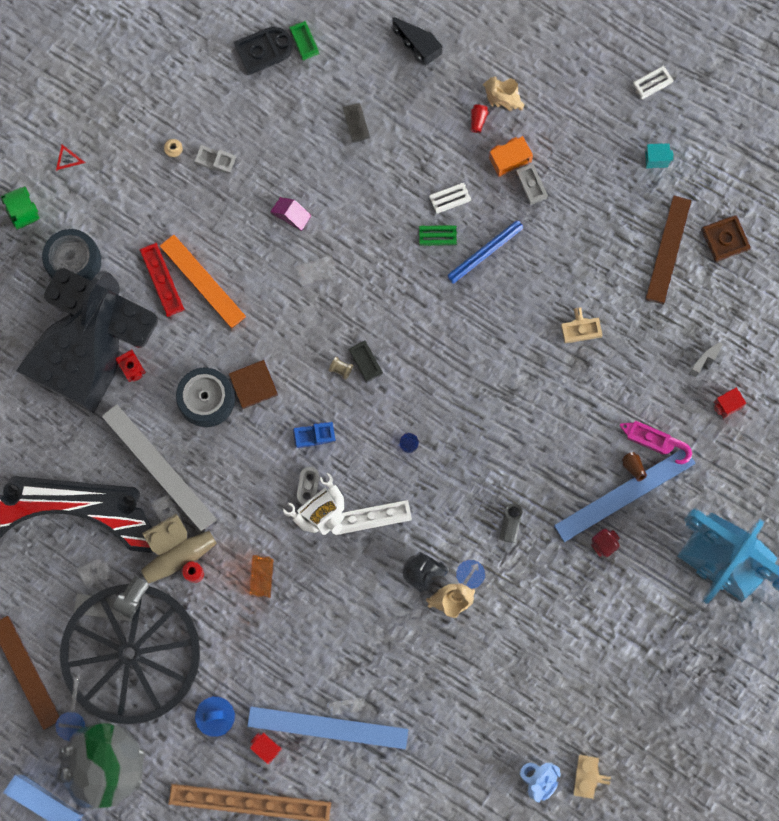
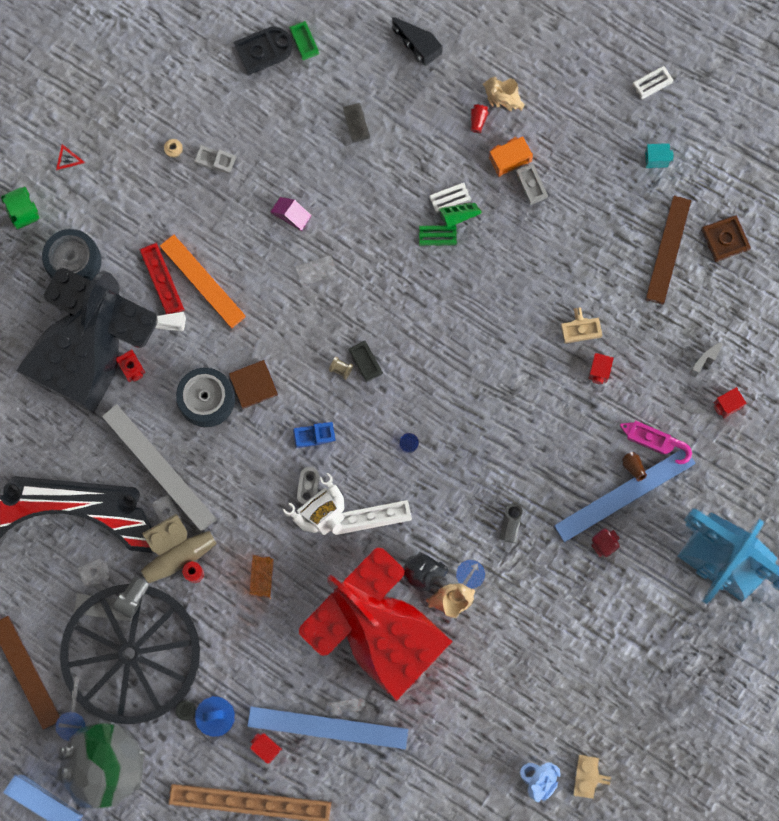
(171, 322): none -> white slope
(185, 710): none -> pearl dark grey tile
(384, 633): none -> red brick
(458, 213): none -> green slope
(485, 251): axle -> none
(600, 368): none -> red brick

